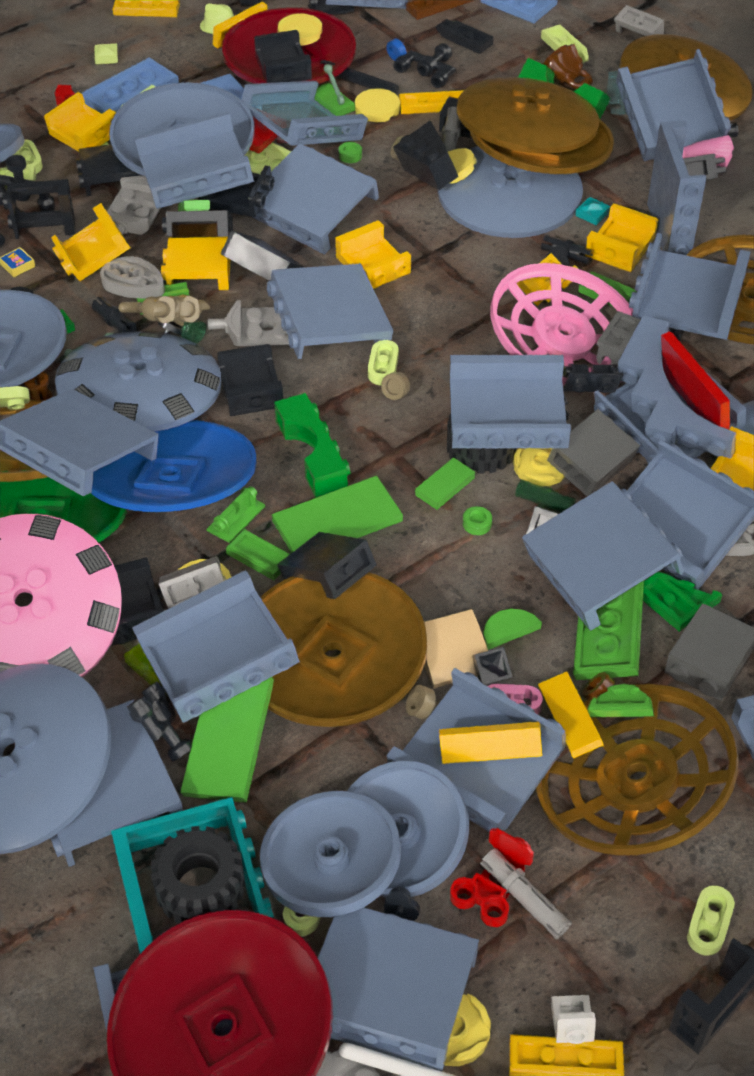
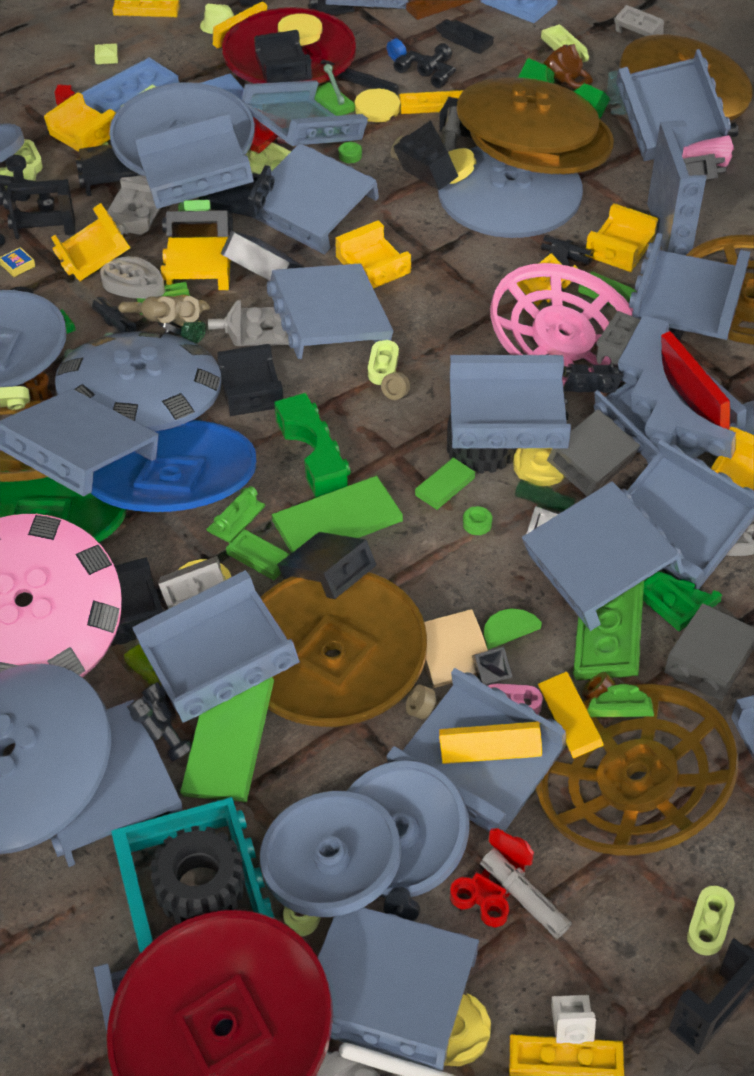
(592, 211): teal tile -> none

